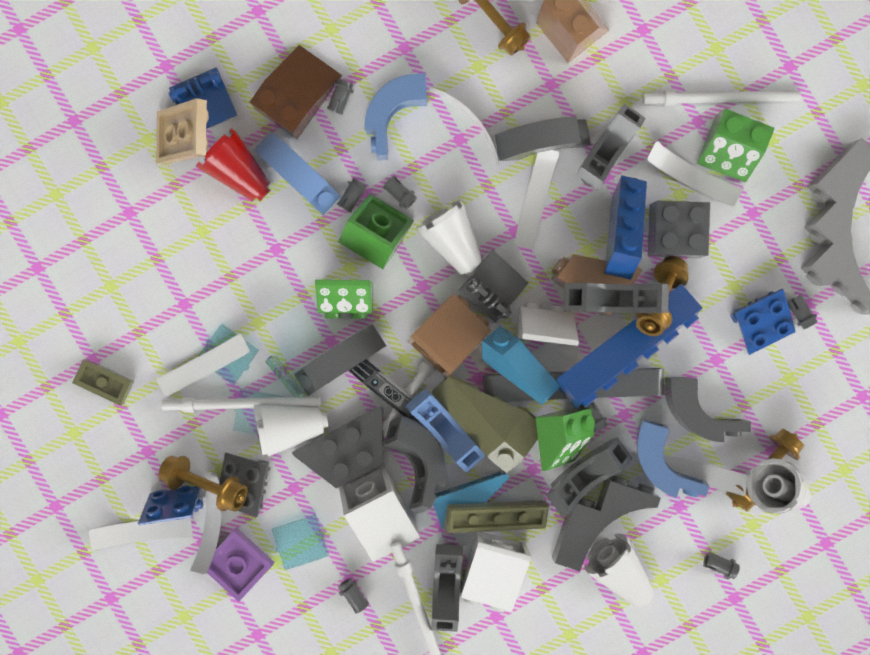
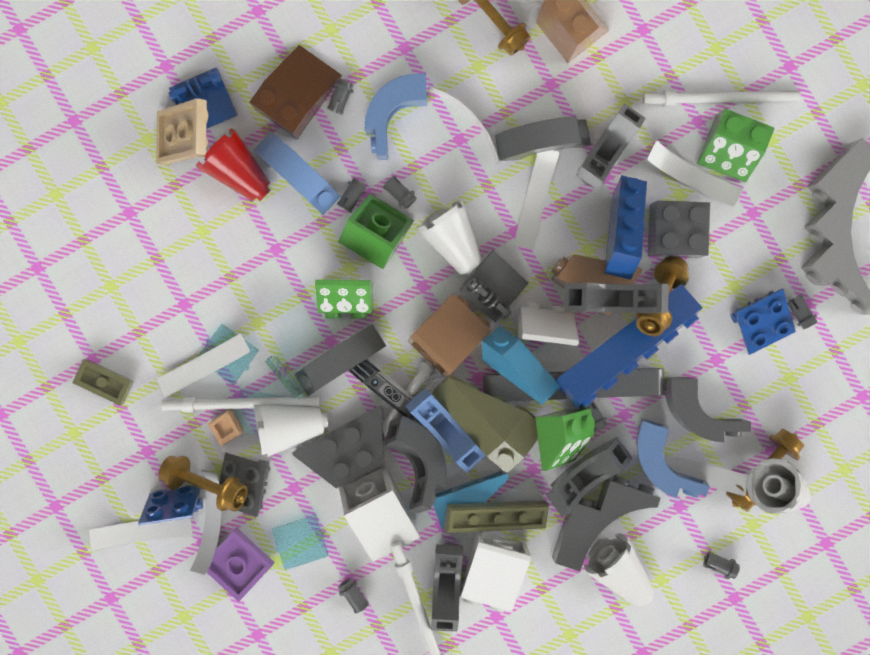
(226, 427): none -> light nougat tile

